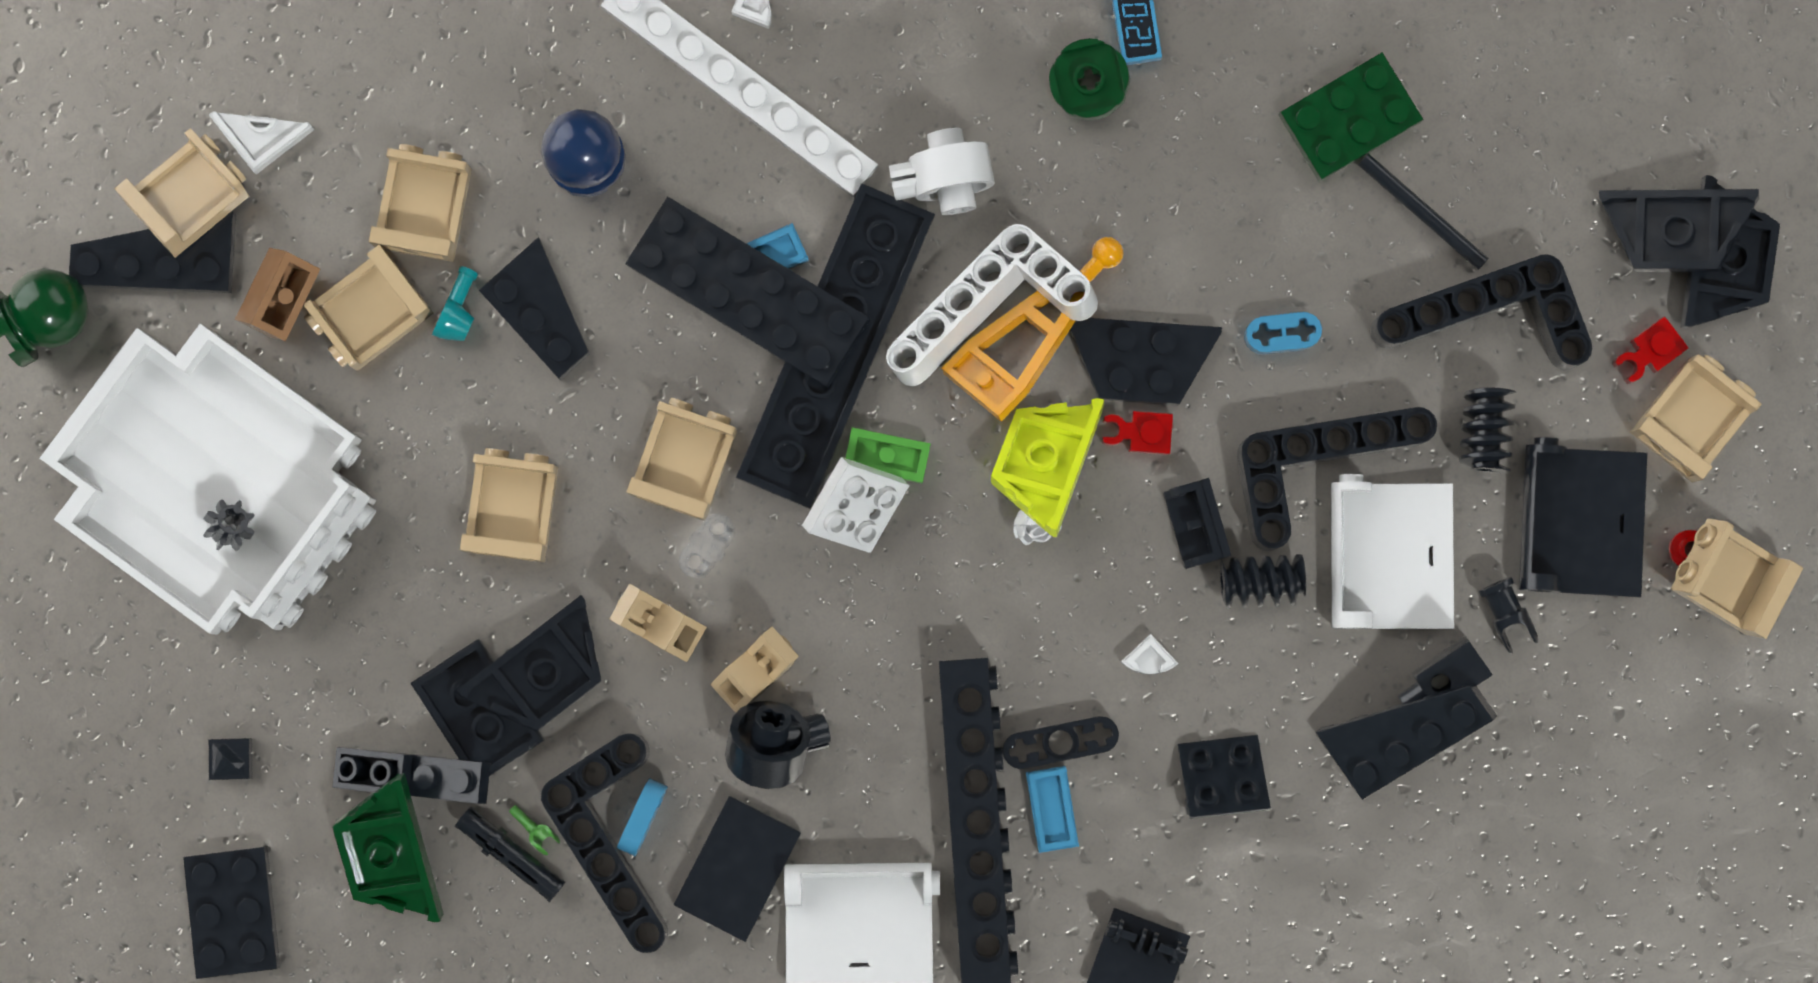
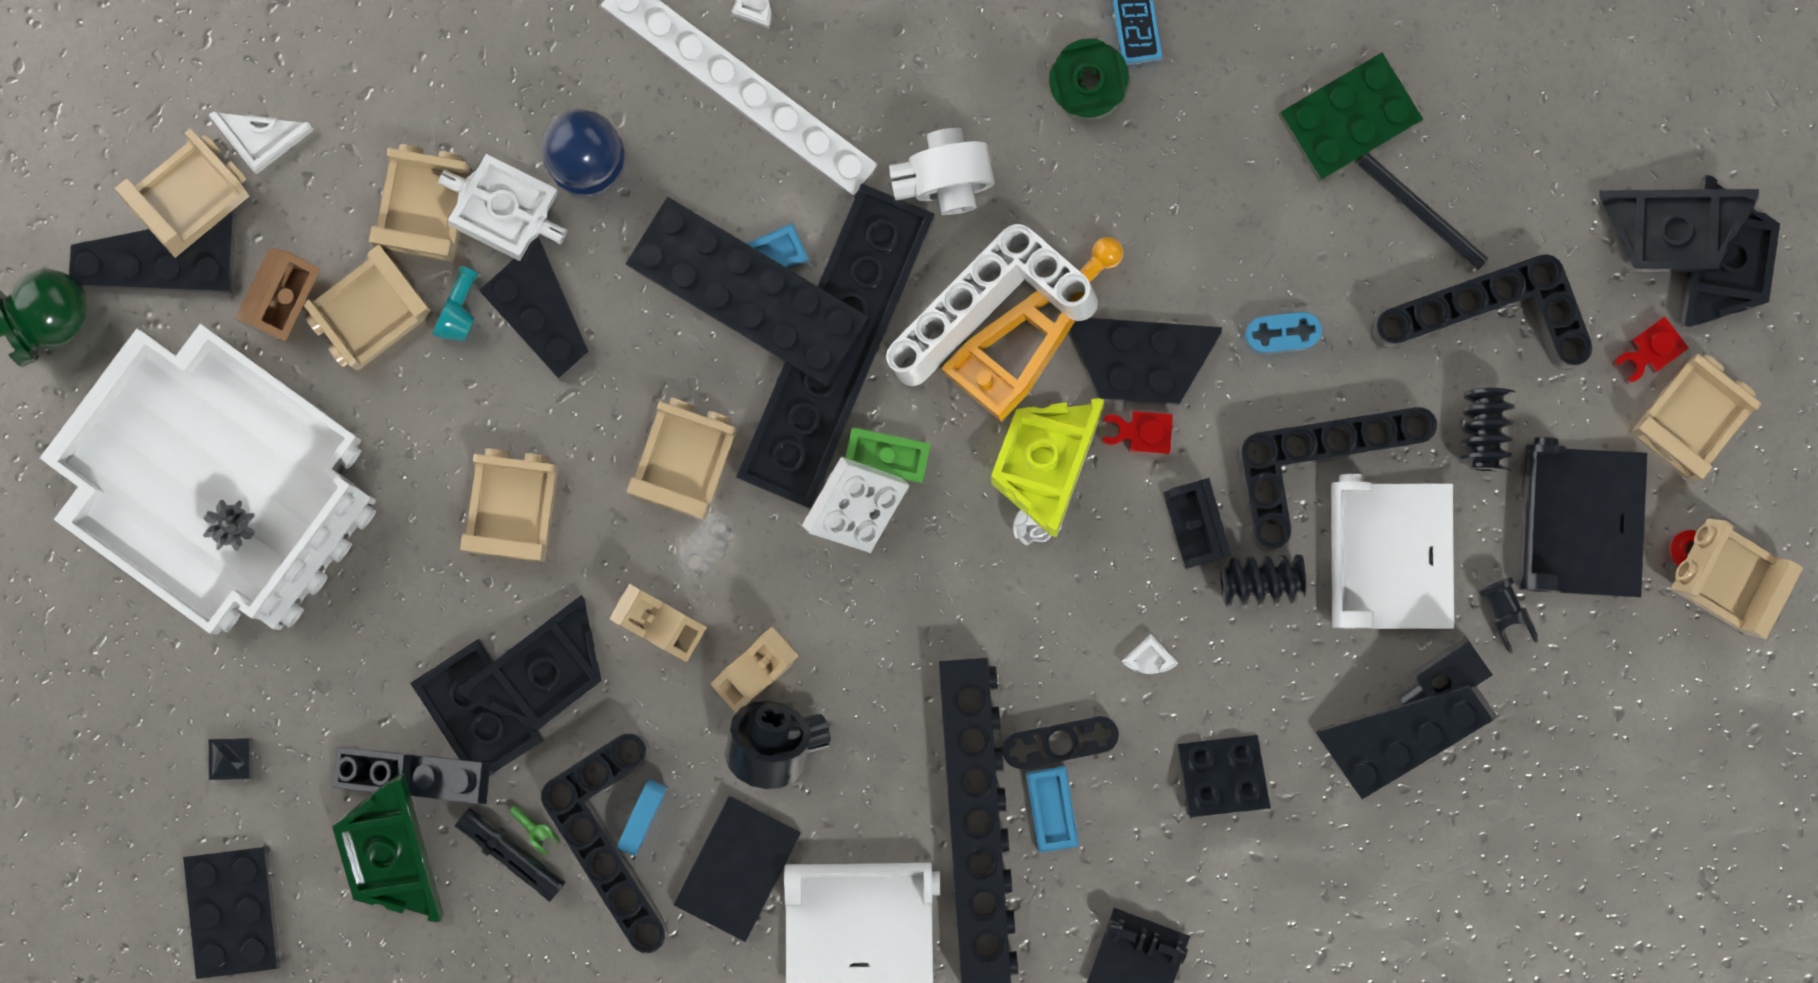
(502, 207): none -> white plate

